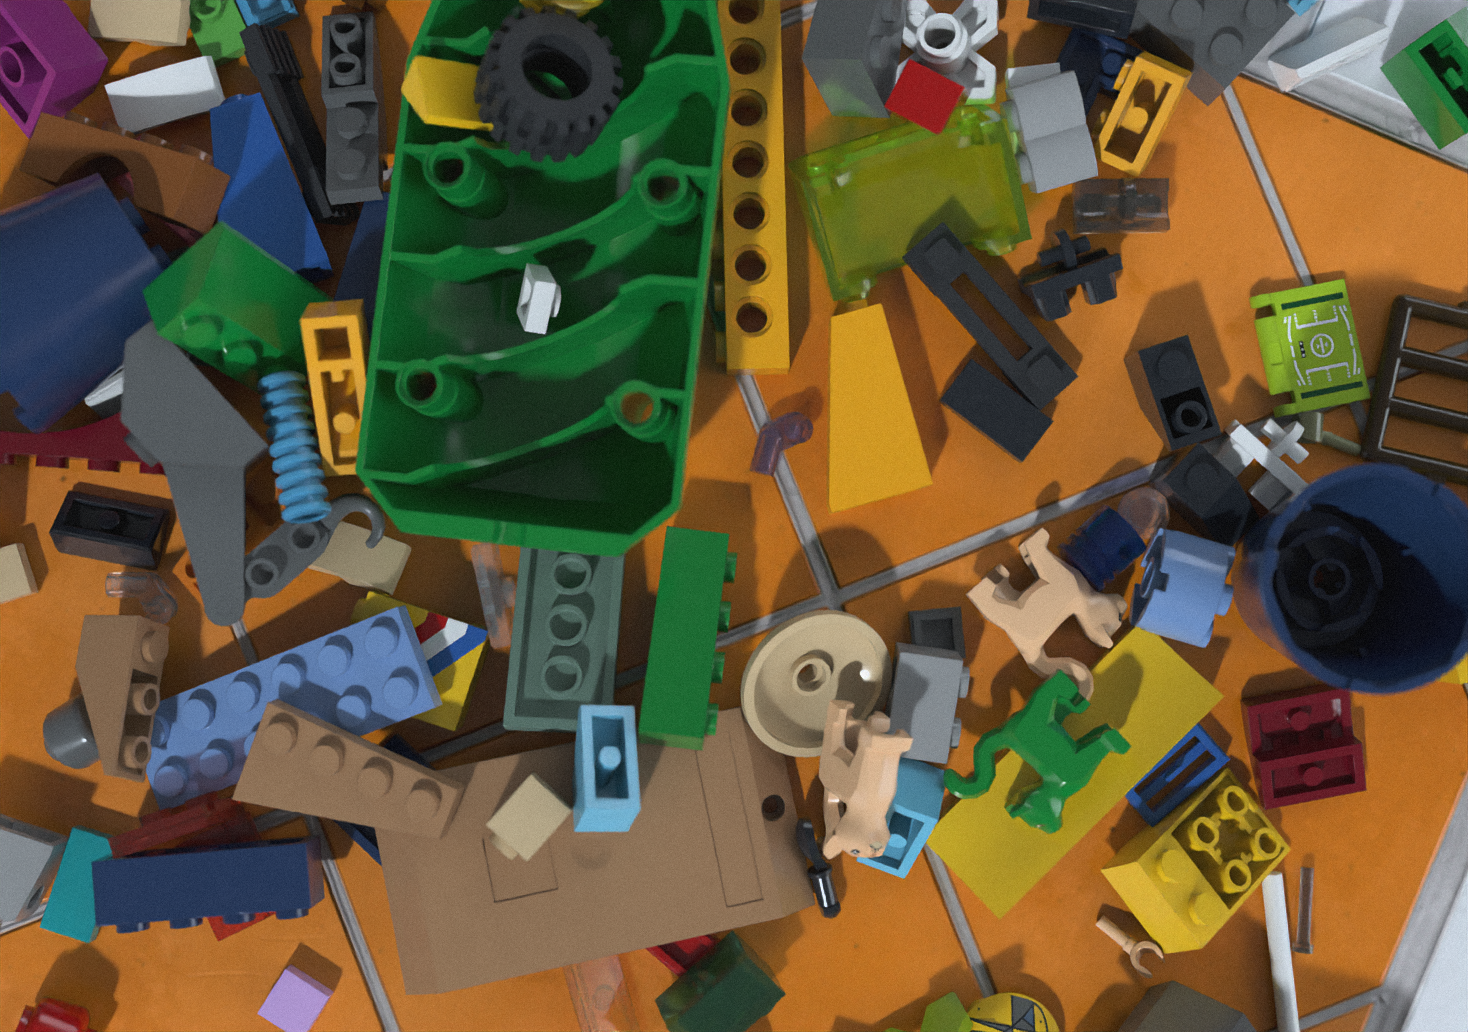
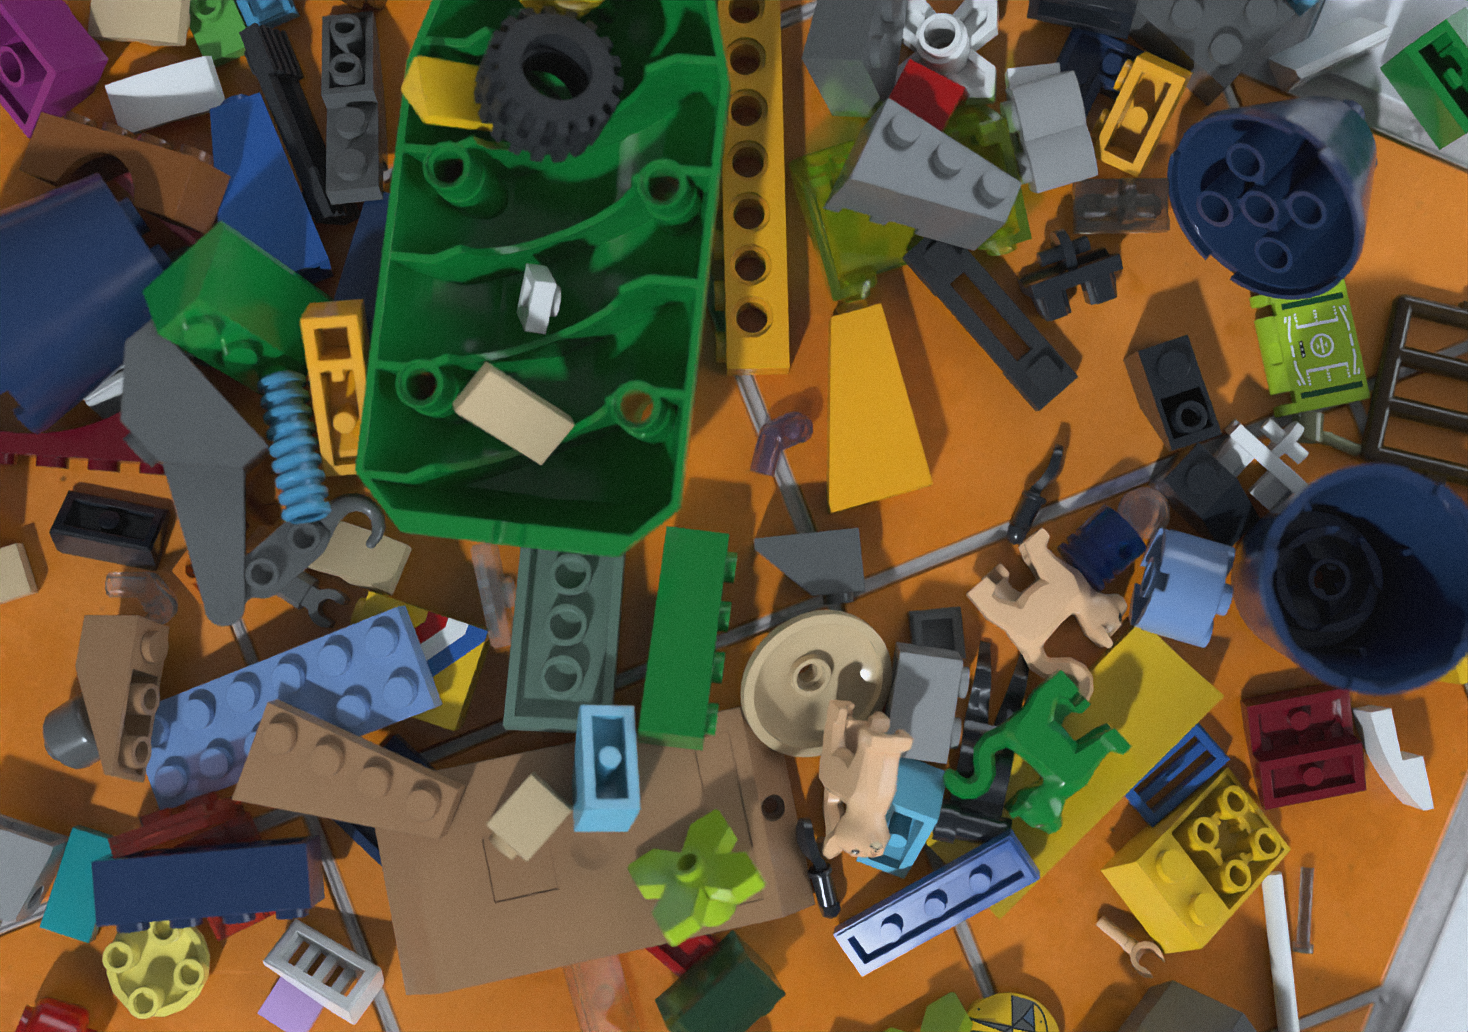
(157, 969): none -> light yellow dish
(305, 593): none -> dark grey bar
(333, 998): none -> white slope
(513, 413): none -> tan tile
(699, 882): none -> lime plant
(818, 562): none -> dark grey slope
(922, 180): none -> wedge
(937, 902): none -> tile
(982, 817): none -> black flag
(996, 411): black tile -> none
(1032, 501): none -> black piece
(1277, 192): none -> dark blue cone
(1400, 770): none -> white slope

